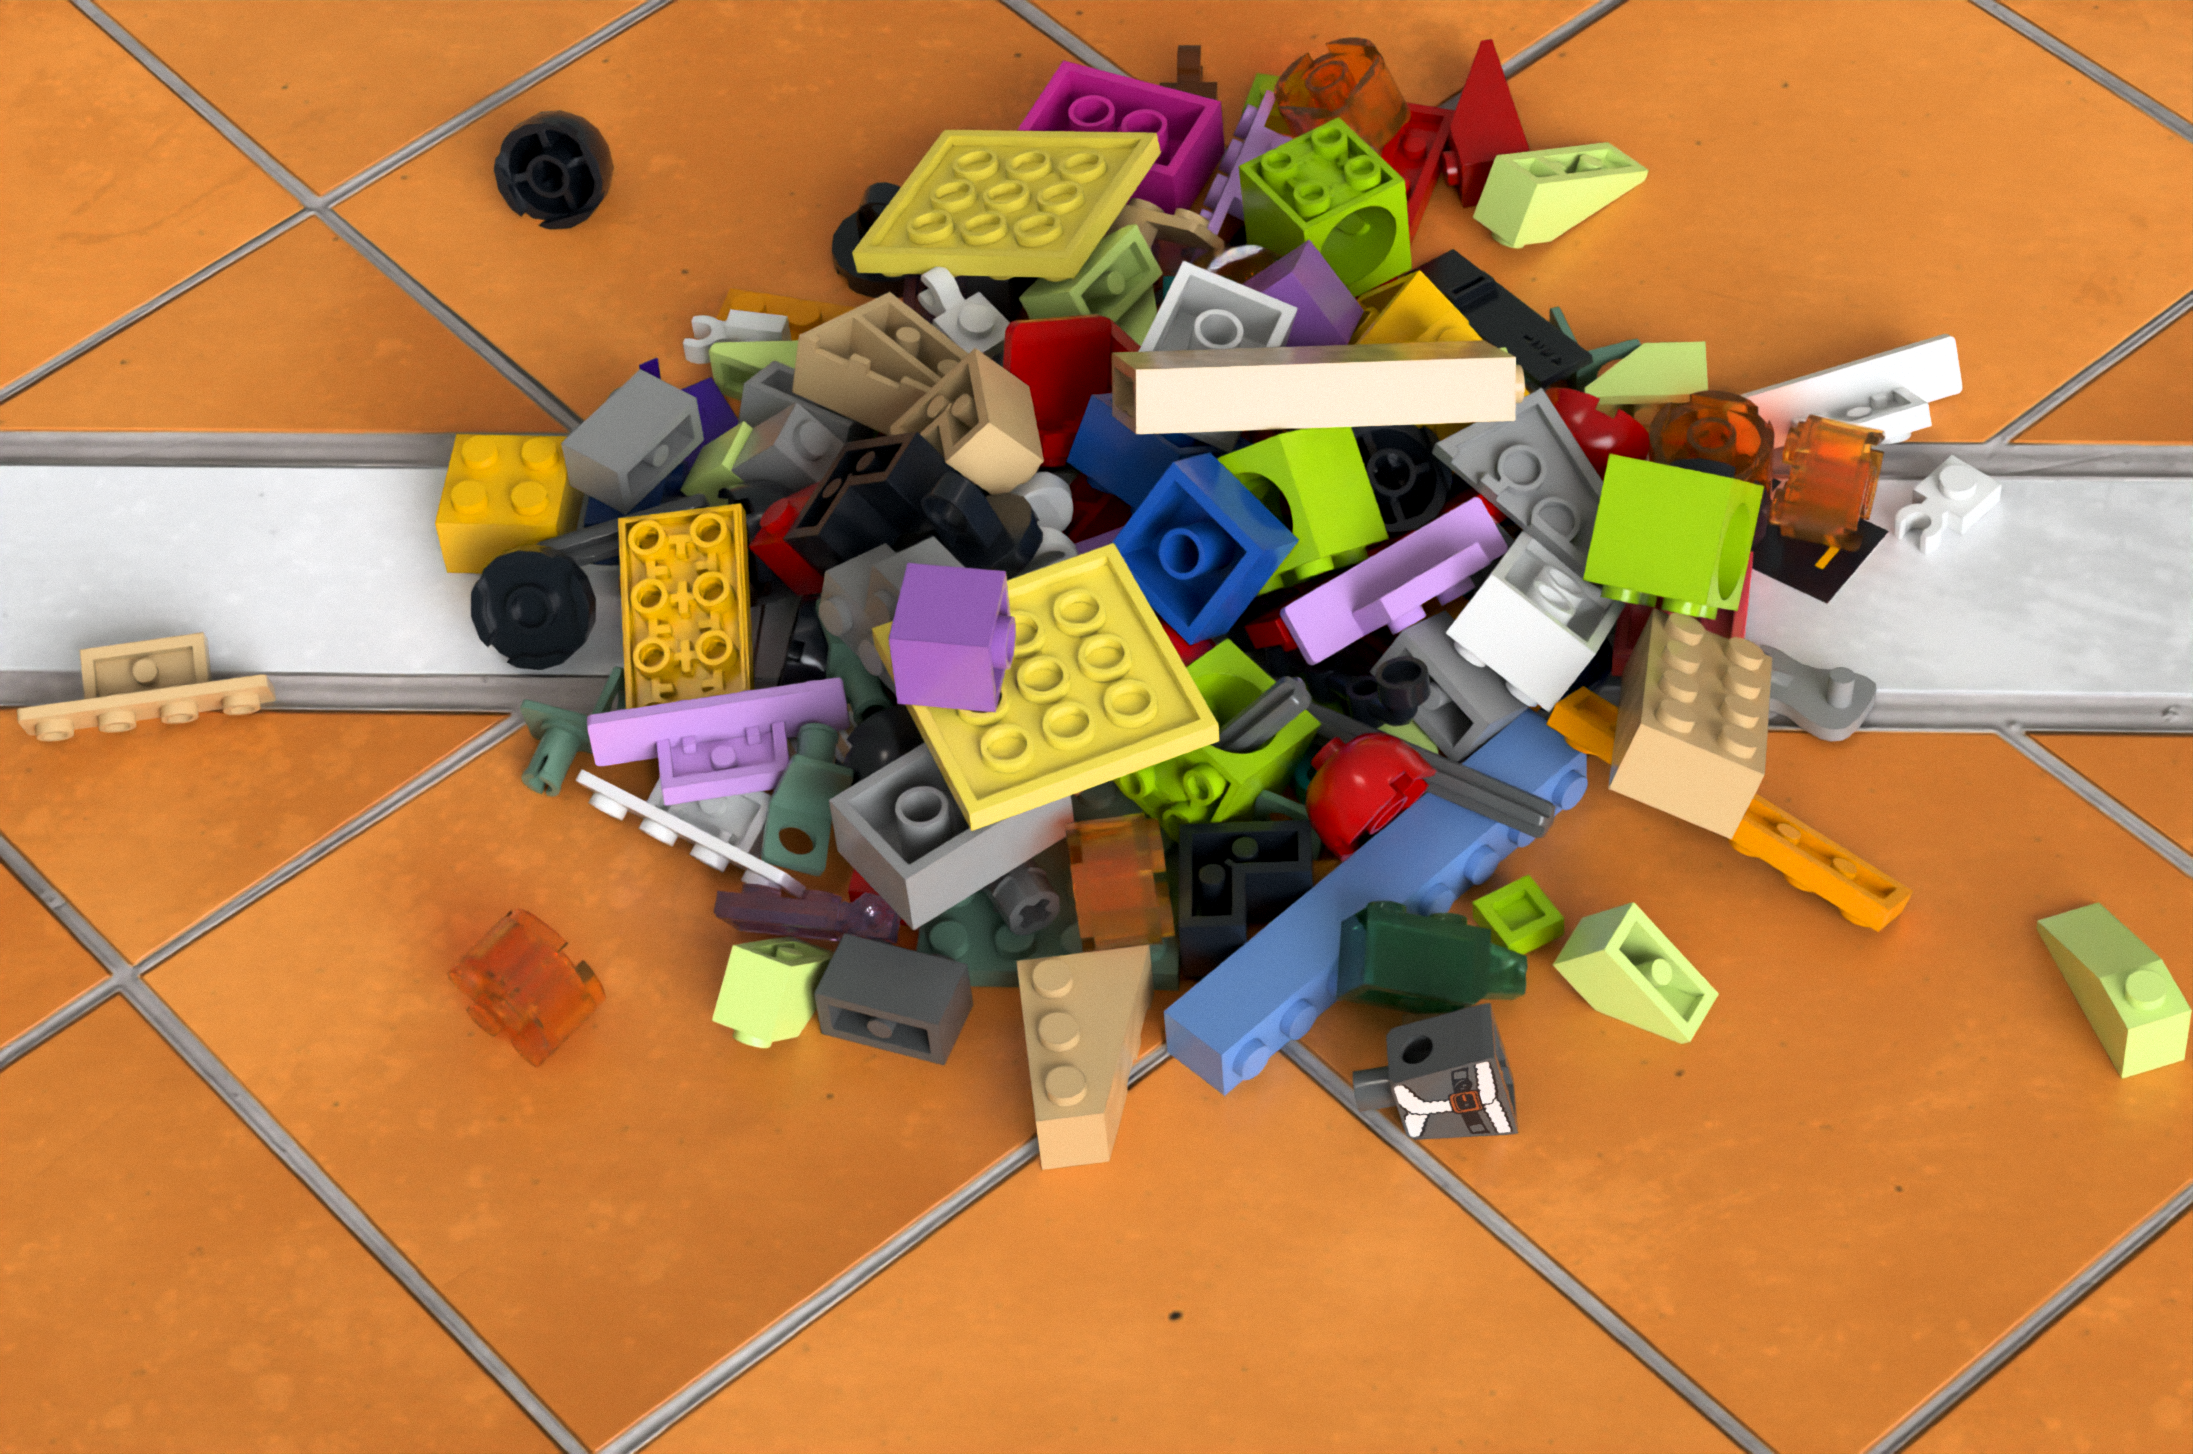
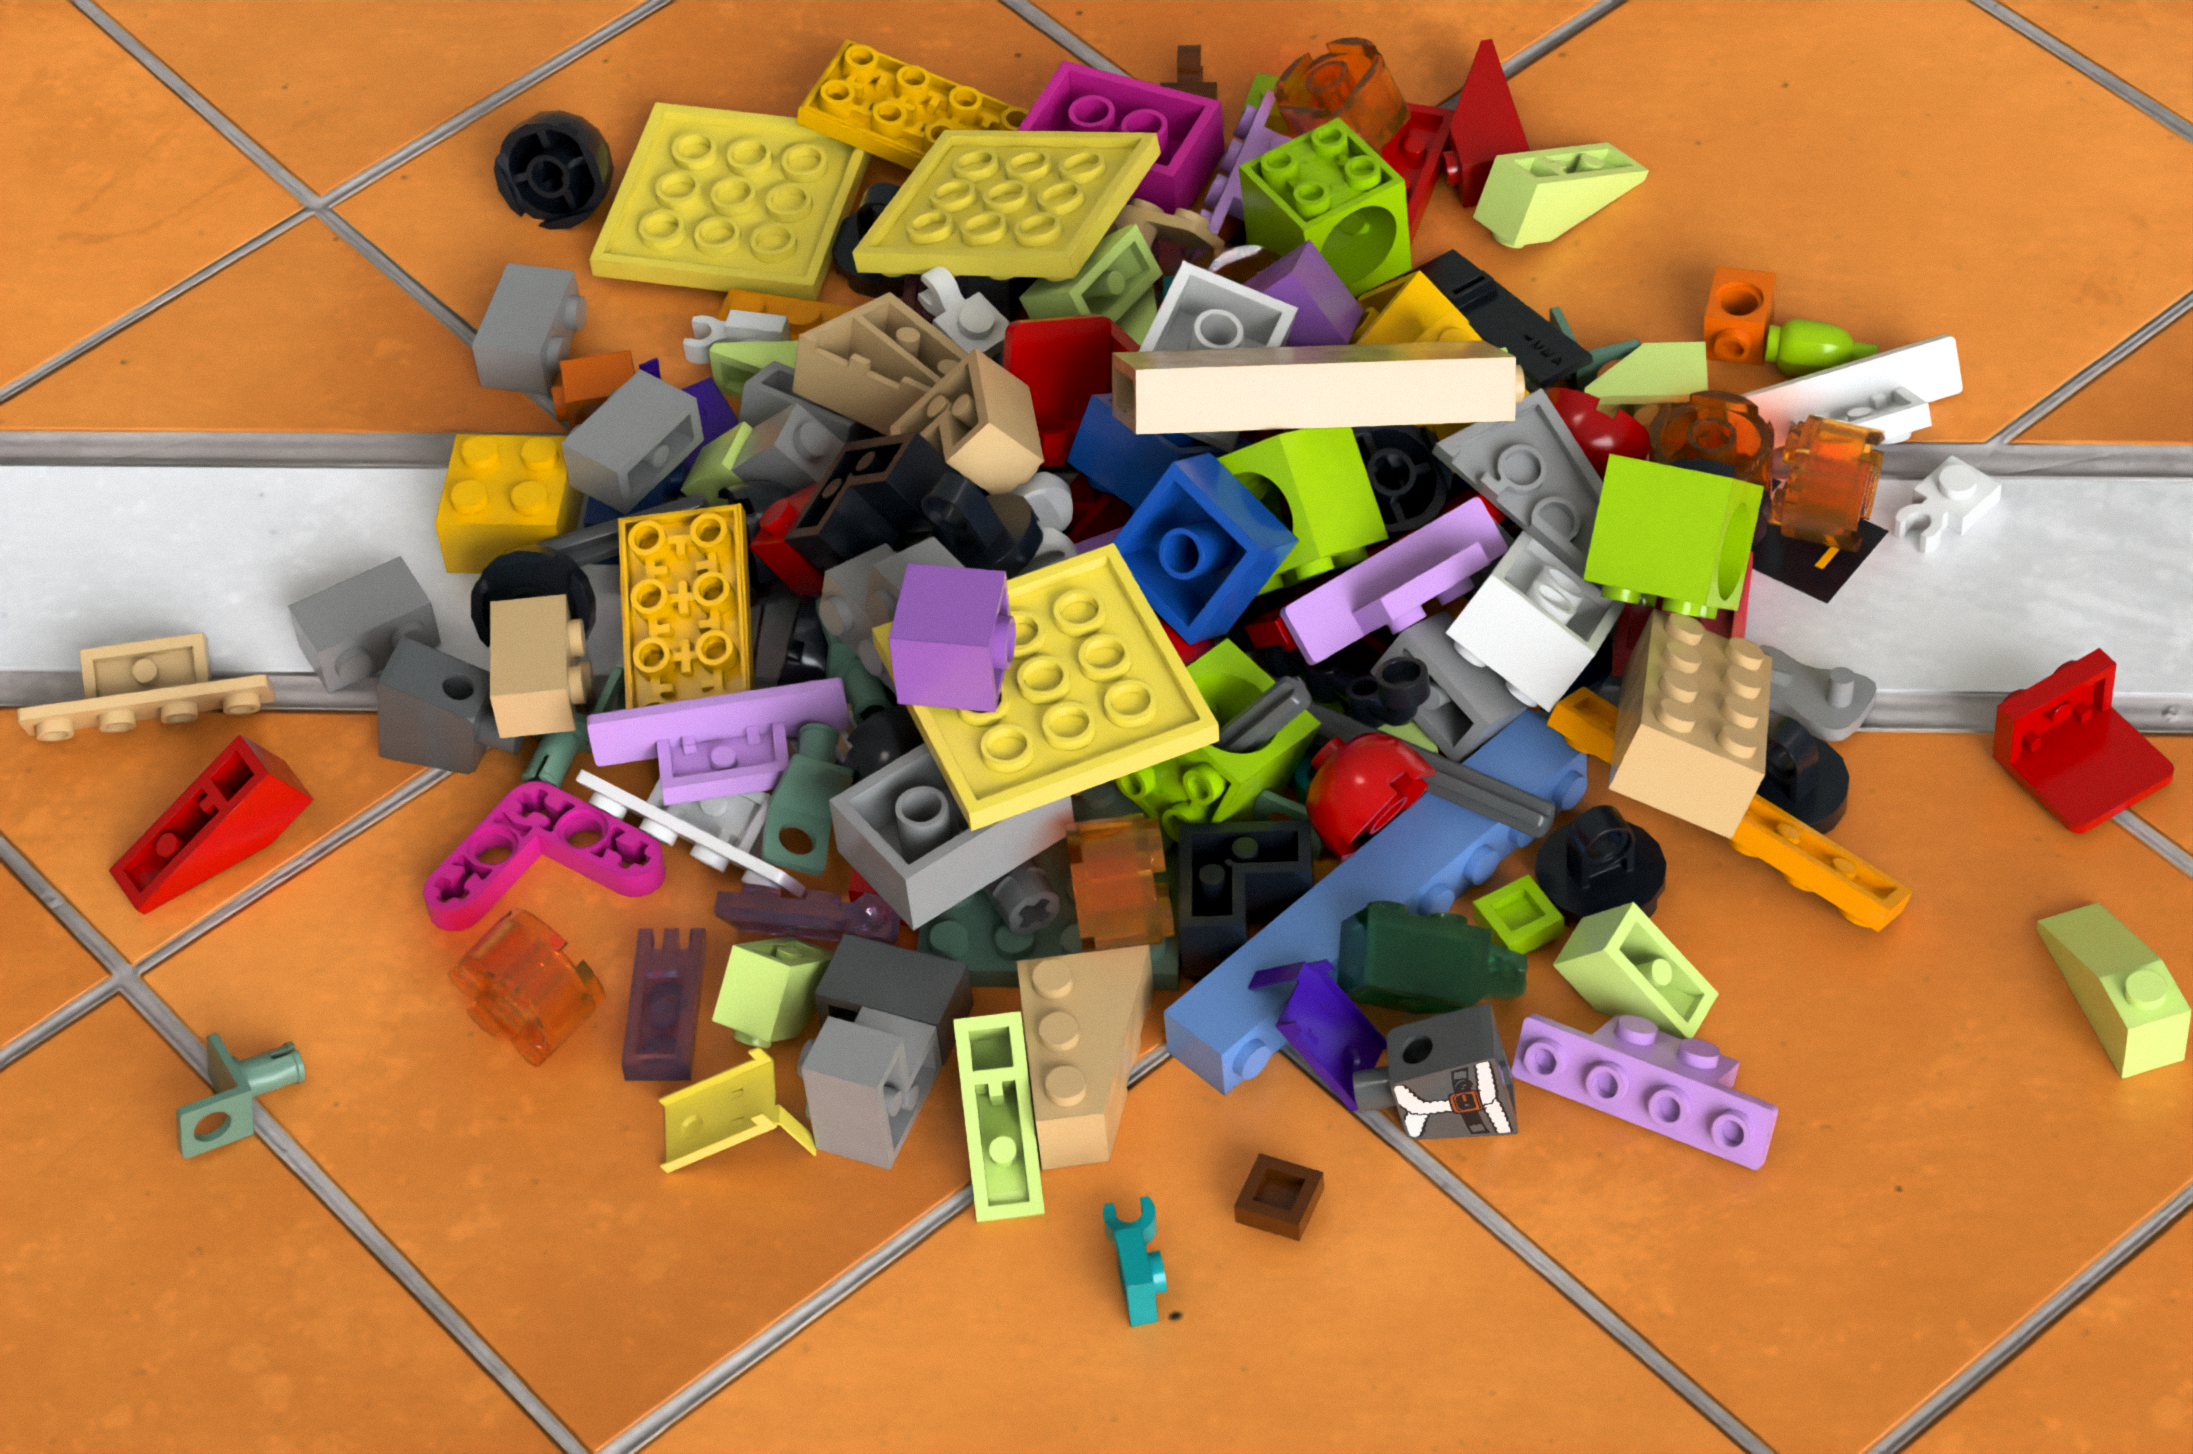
(215, 823): none -> red slope
(236, 1086): none -> sand green bracket
(358, 622): none -> light grey brick
(436, 710): none -> dark grey torso
(528, 328): none -> light grey brick
(530, 838): none -> dark pink beam
(537, 666): none -> tan brick
(589, 383): none -> orange brick
(664, 1006): none -> hinge
(726, 1112): none -> light yellow piece
(729, 203): none -> light yellow plate
(868, 1083): none -> light grey brick
(896, 106): none -> yellow tile
(999, 1117): none -> yellowish green slope
(1139, 1272): none -> teal plate
(1279, 1197): none -> reddish brown plate
(1325, 1025): none -> dark purple piece
(1600, 865): none -> black tile
(1651, 1082): none -> lavender bracket
(1739, 315): none -> orange brick
(1804, 776): none -> black tile
(1812, 346): none -> lime plant
(2075, 747): none -> red bracket

